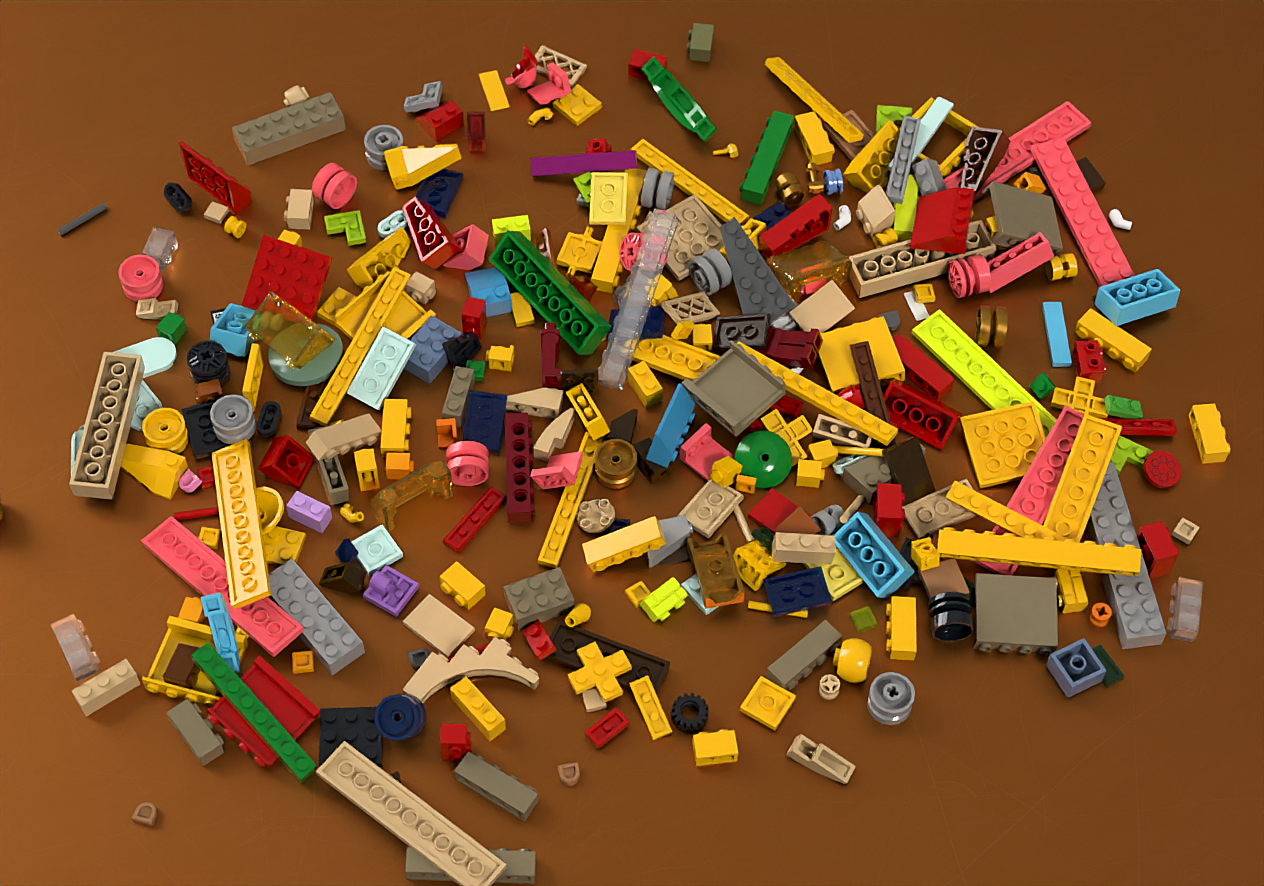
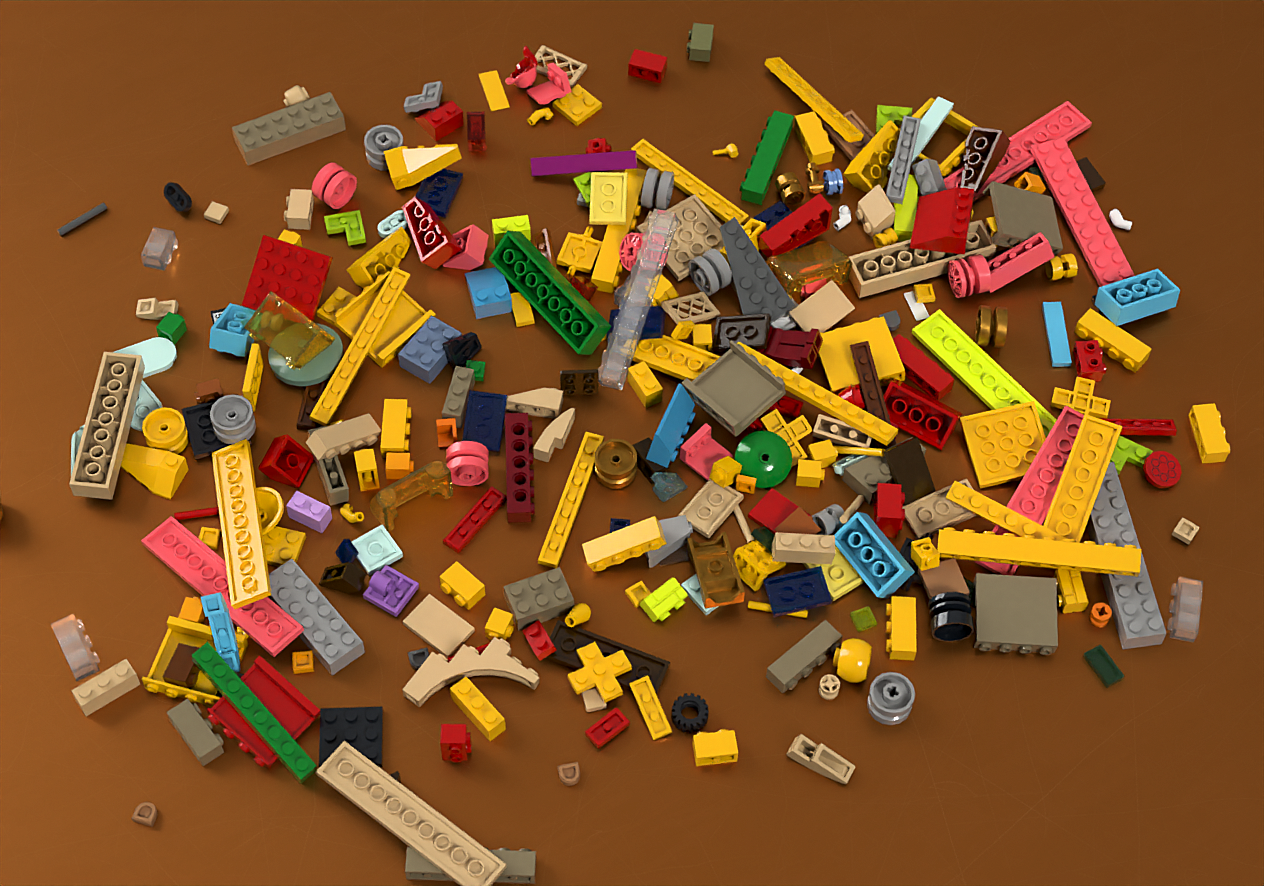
(140, 277): coral wheel -> none
(189, 481): bright pink tile -> none
(207, 476): red tile -> none
(208, 362): black wheel -> none
(214, 180): red slope -> none
(235, 227): yellow wheel -> none
(267, 420): black plate -> none
(381, 368): light aqua plate -> none
(396, 727): dark blue wheel -> none
(421, 288): tan brick -> none
(474, 316): red brick -> none
(496, 786): dark tan brick -> none
(500, 357): yellow brick -> none
(550, 355): dark red hips -> none
(559, 472): coral bracket -> none
(588, 411): yellow brick -> none
(595, 515): tan dish -> none
(623, 427): dark brown slope -> none
(667, 485): none -> clear light blue slope
(679, 100): green piece -> none
(767, 703): yellow plate -> none
(1042, 386): green plate -> none
(1076, 667): sand blue brick -> none
(1123, 407): bright green plate -> none
(1157, 548): red brick -> none

